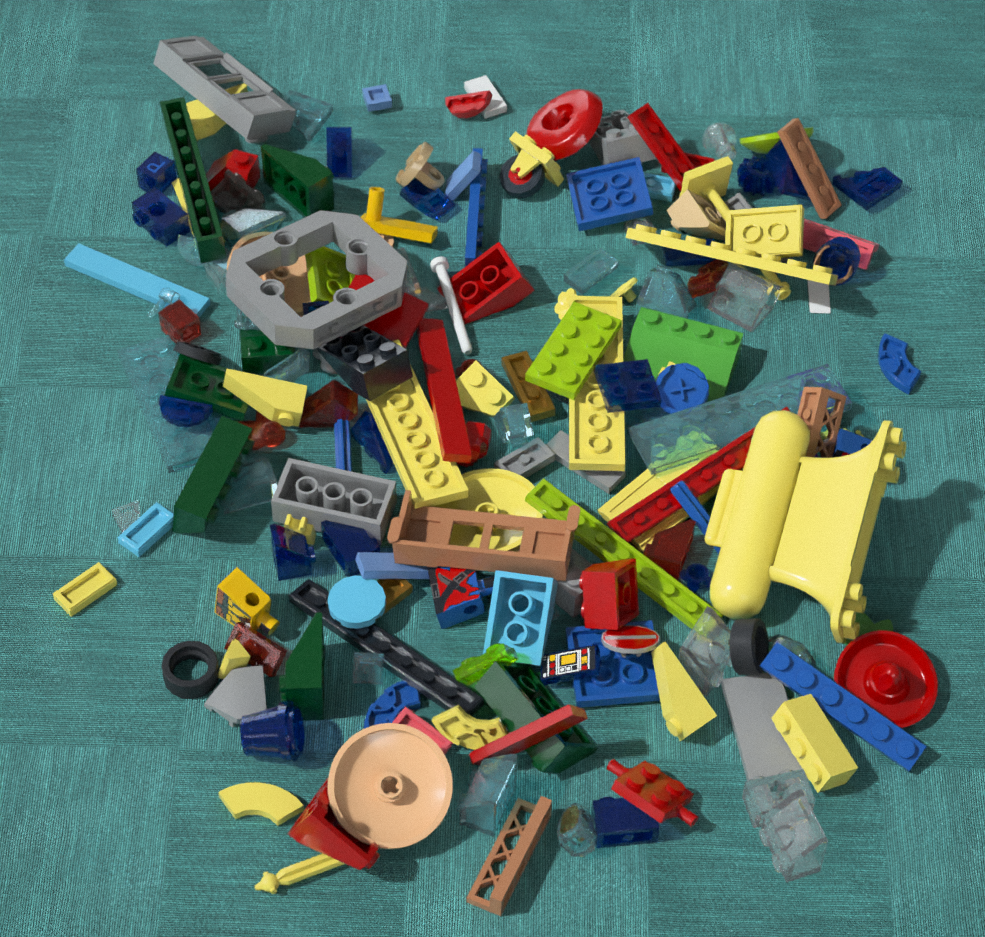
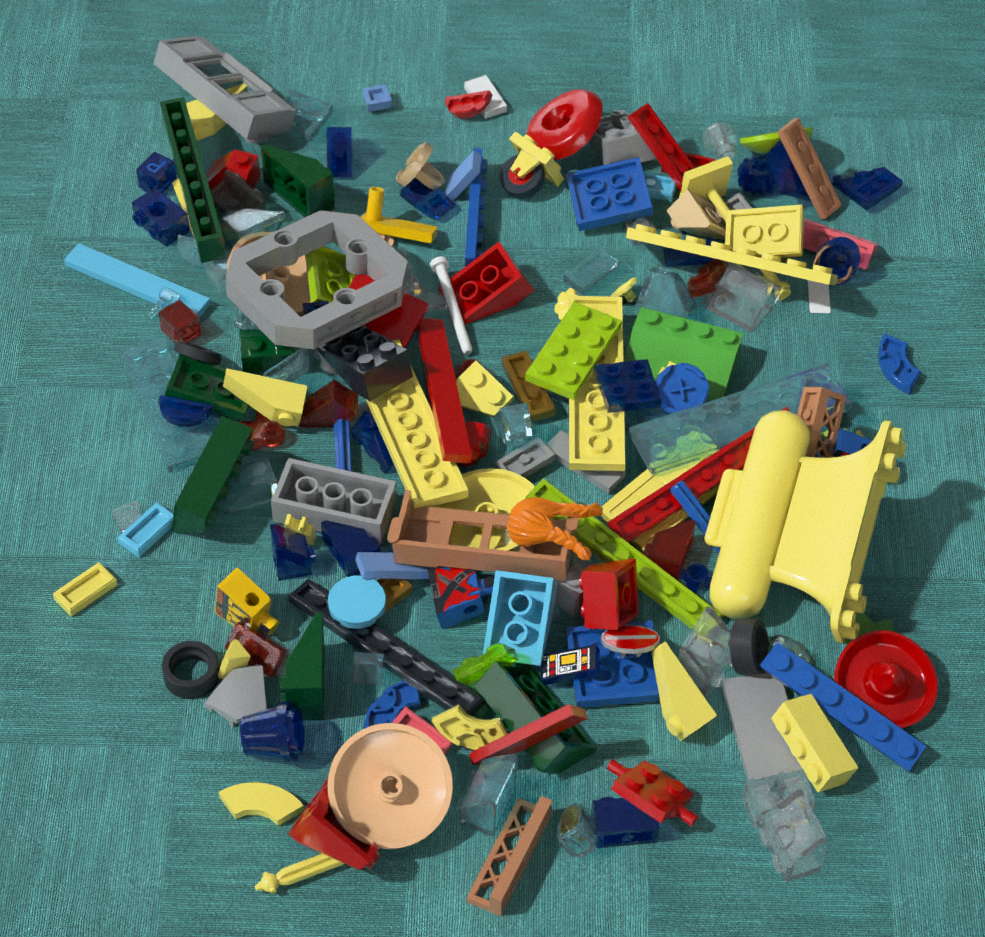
(532, 523): none -> orange hair

